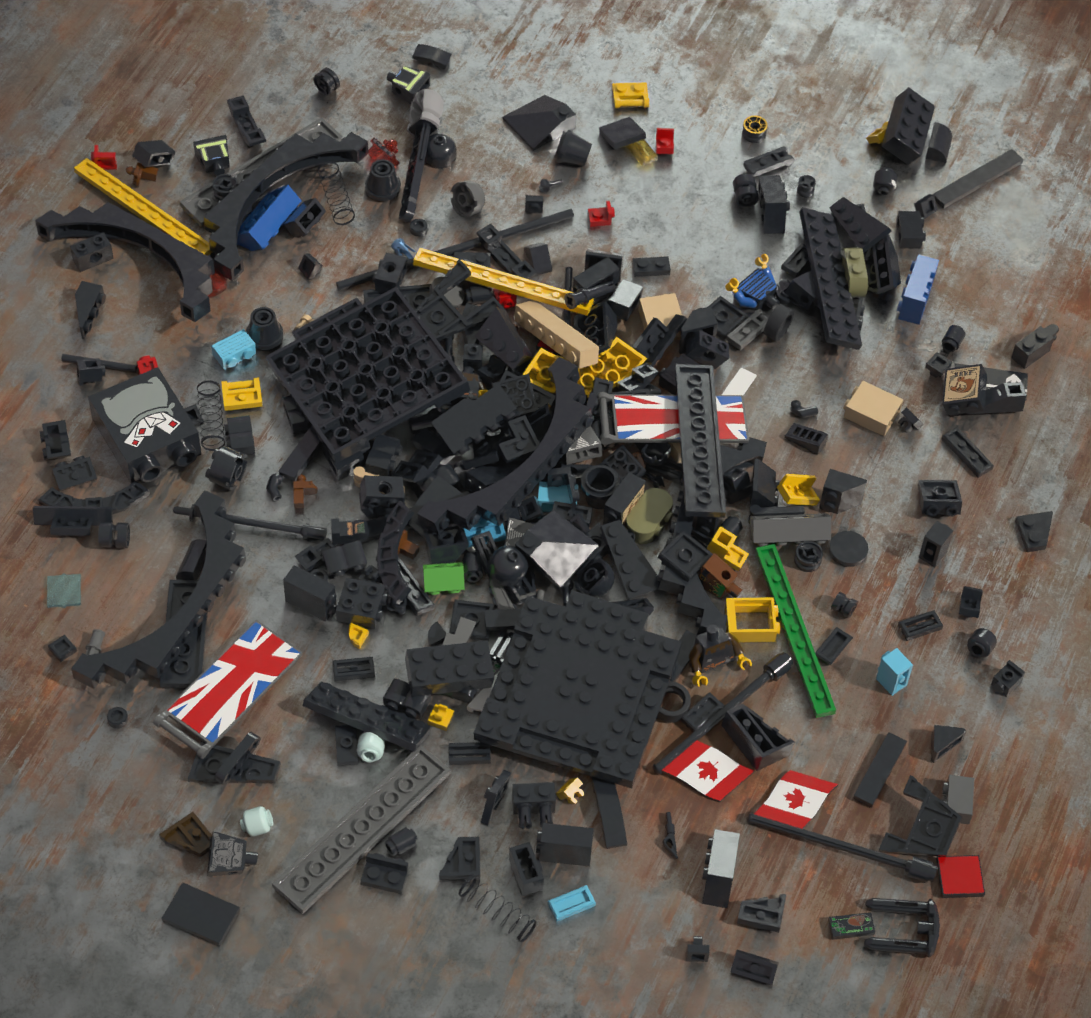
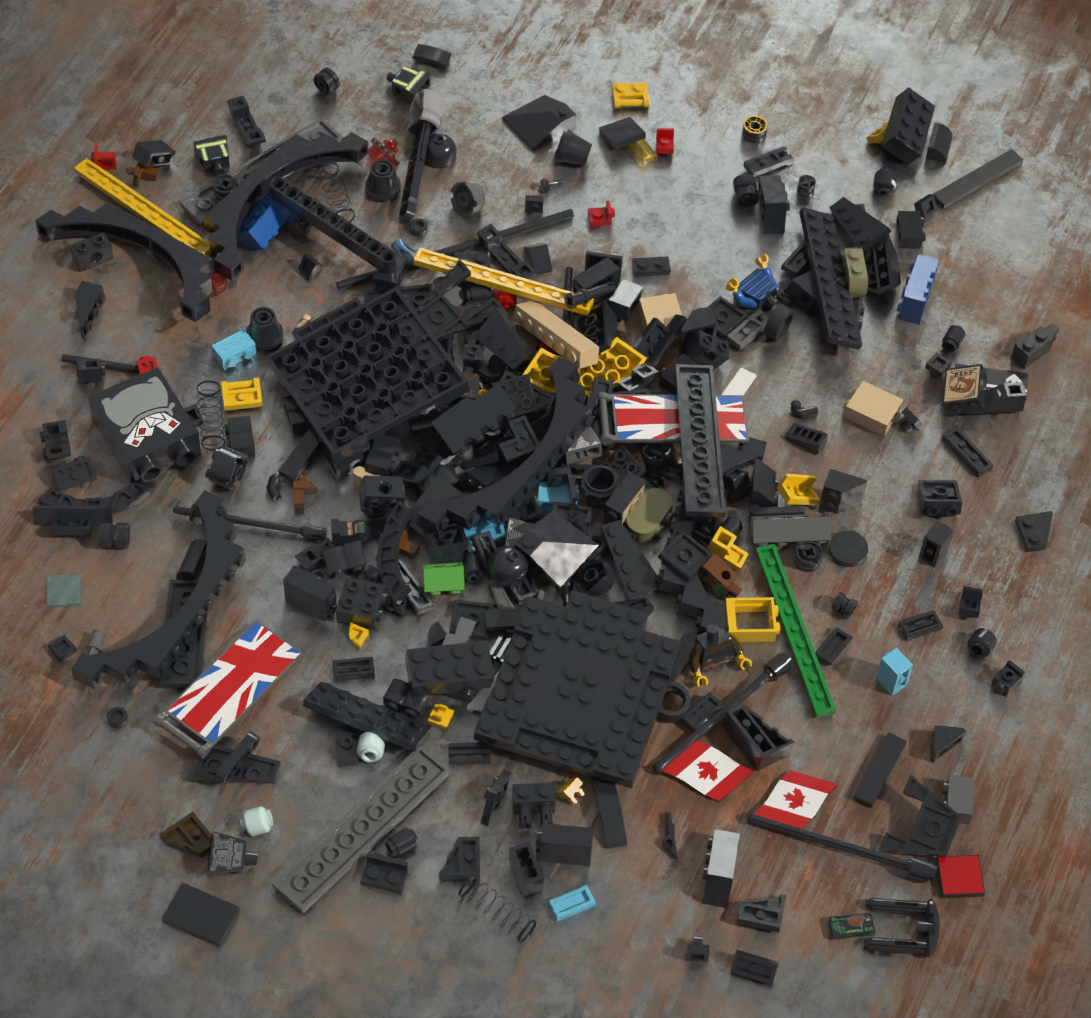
(333, 225): none -> black beam

